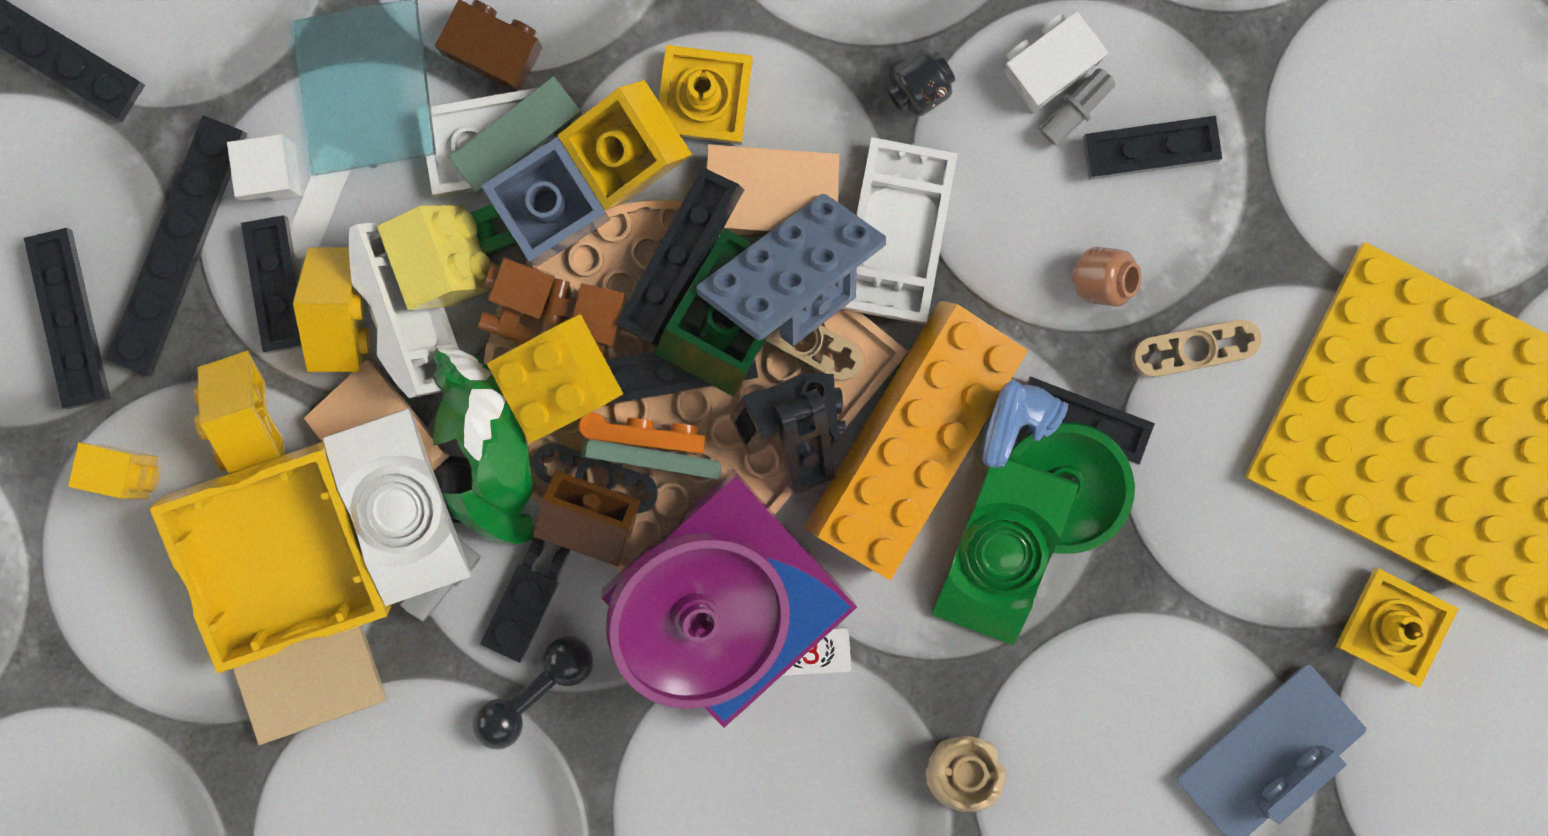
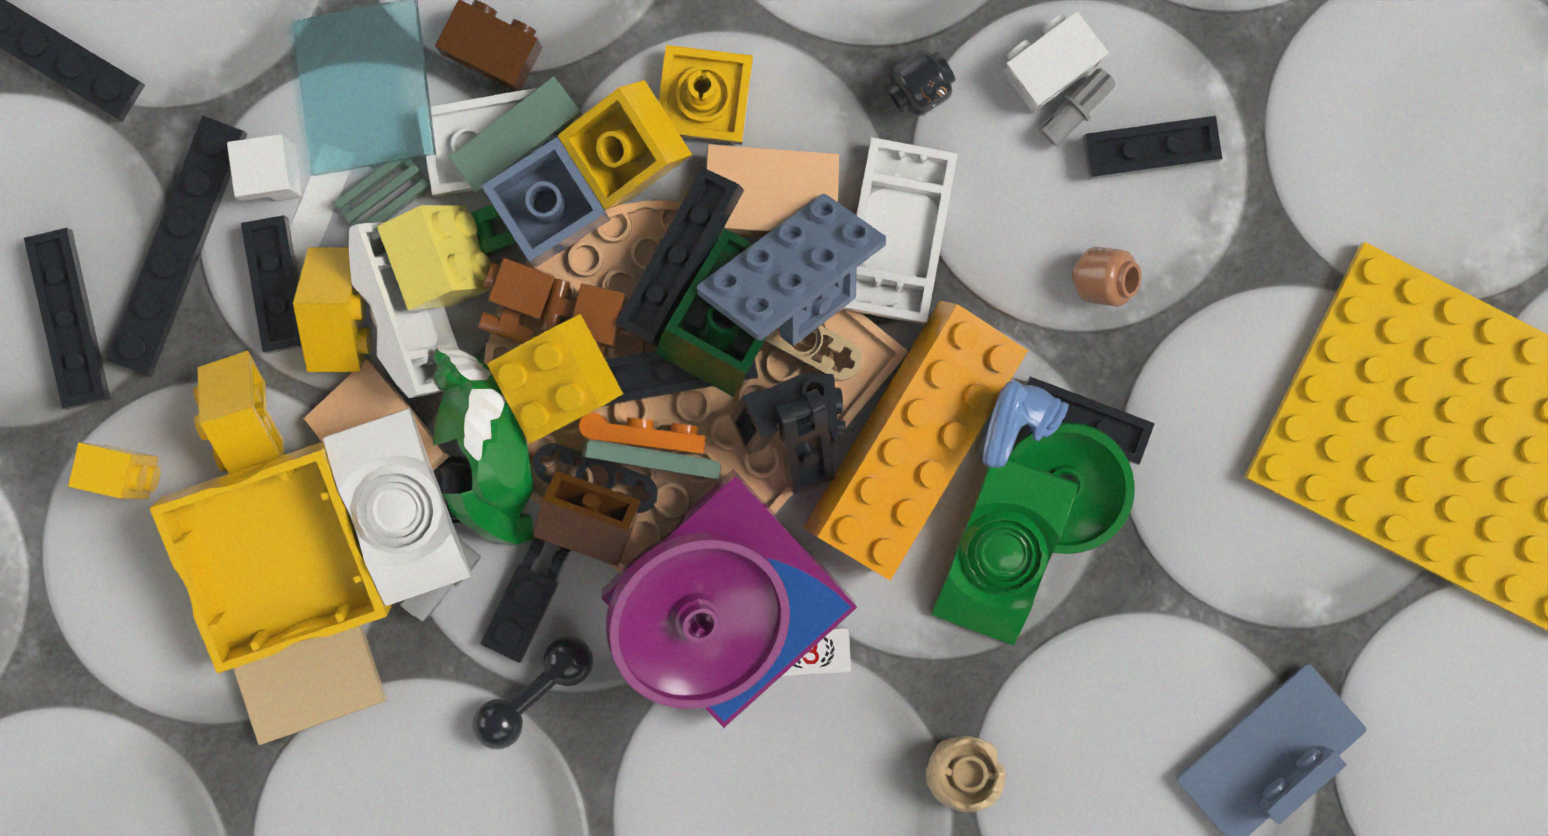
(375, 179): none -> sand green tile
(1225, 330): tan beam -> none
(1397, 627): yellow plate -> none

